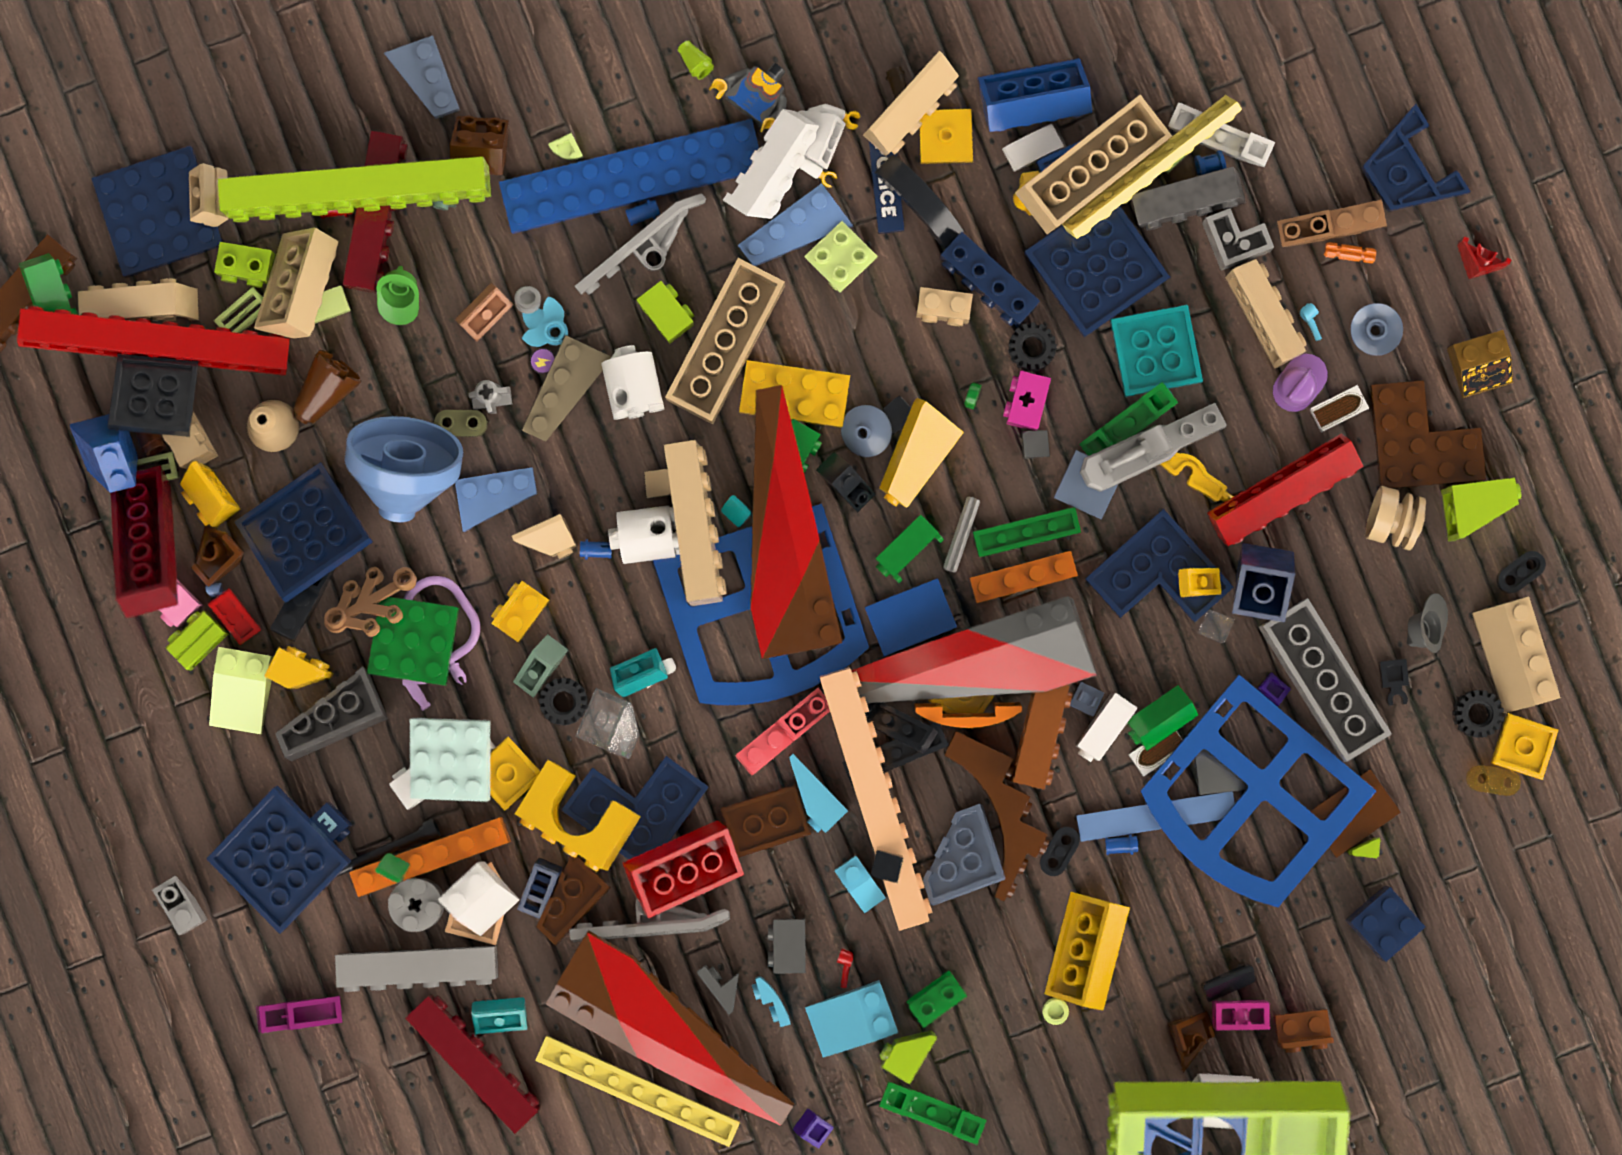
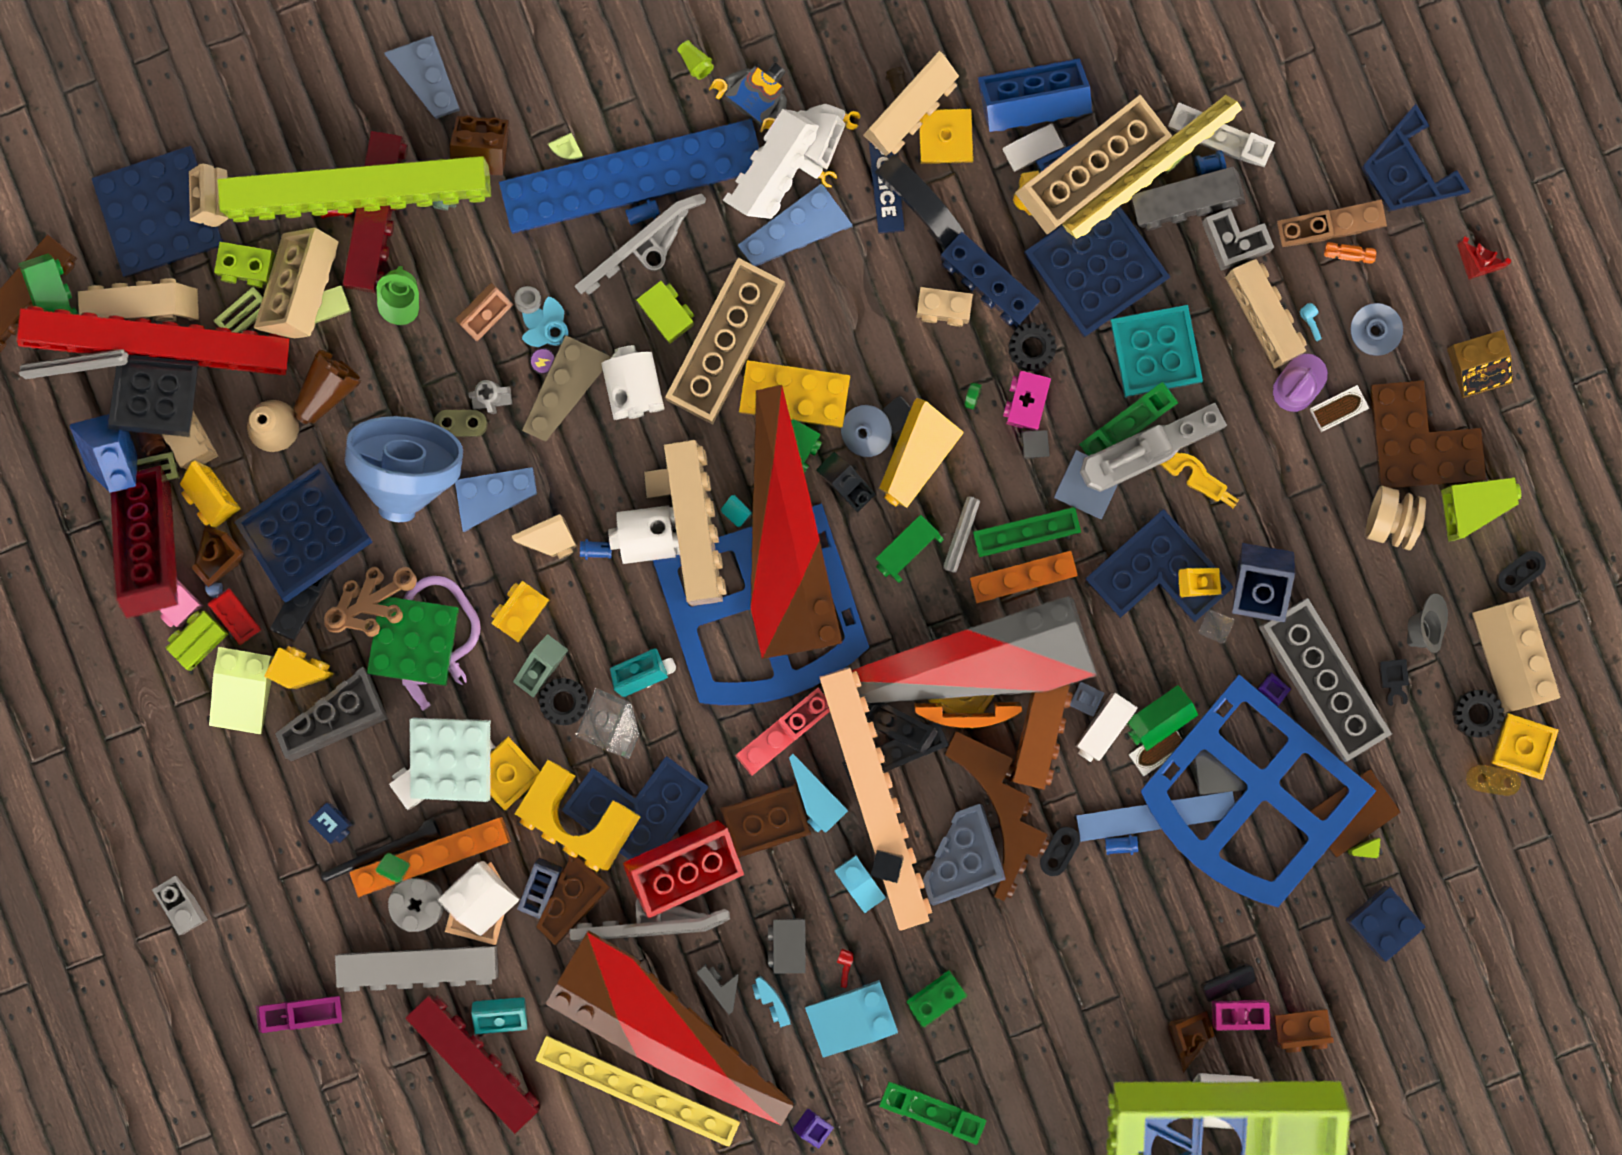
(73, 364): none -> light grey axle
(278, 859): dark blue plate -> none
(841, 256): yellowish green hinge -> none
(907, 1054): lime slope -> none
(910, 617): blue tile -> none
(1055, 1011): yellowish green tile -> none
(1087, 951): yellow slope -> none
(1285, 490): red brick -> none

